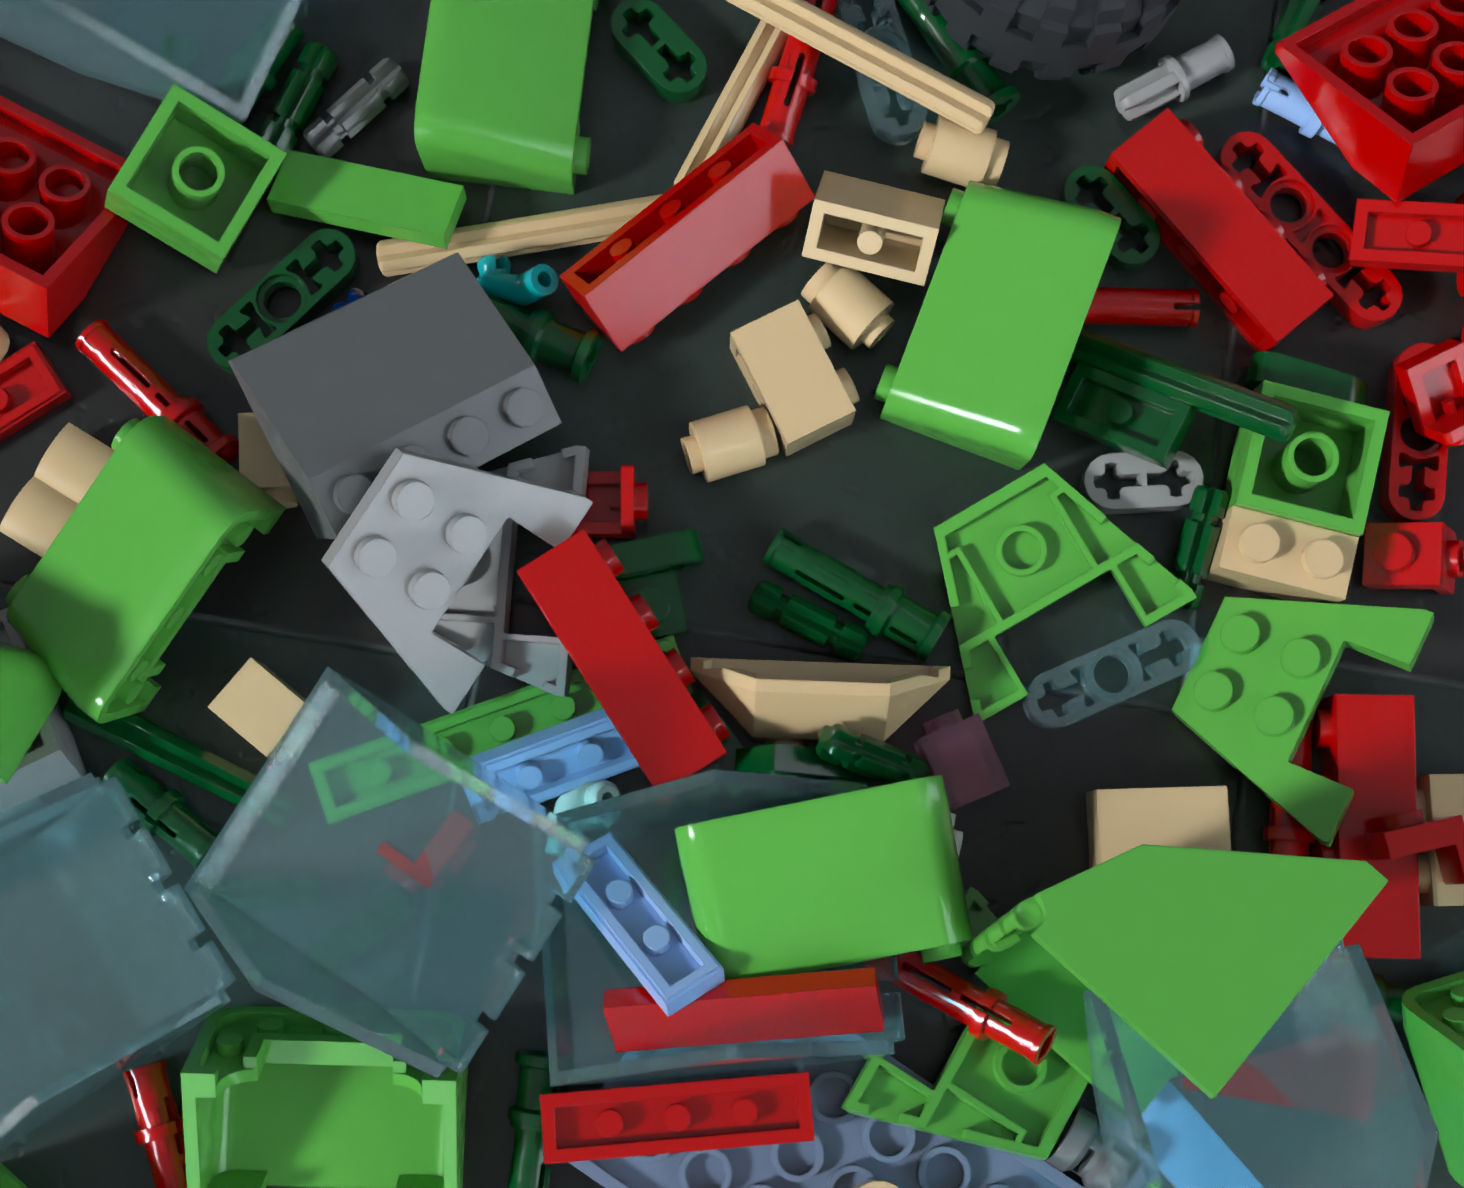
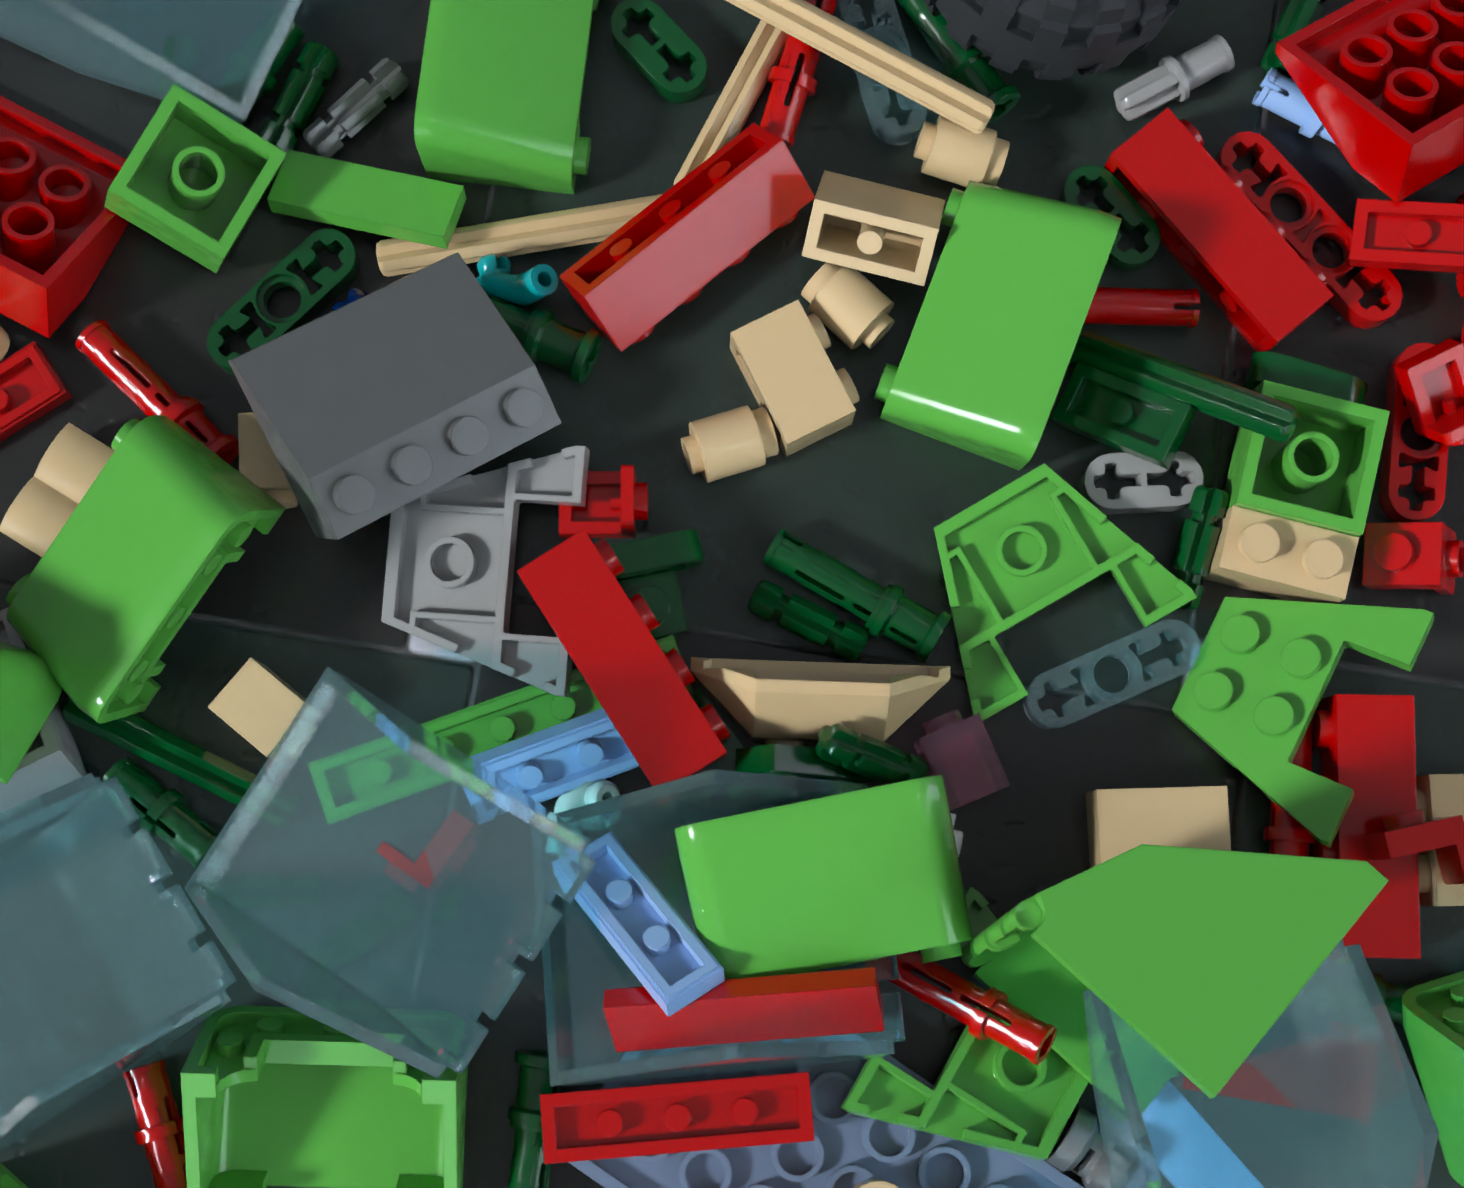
(420, 541): light grey wing -> none

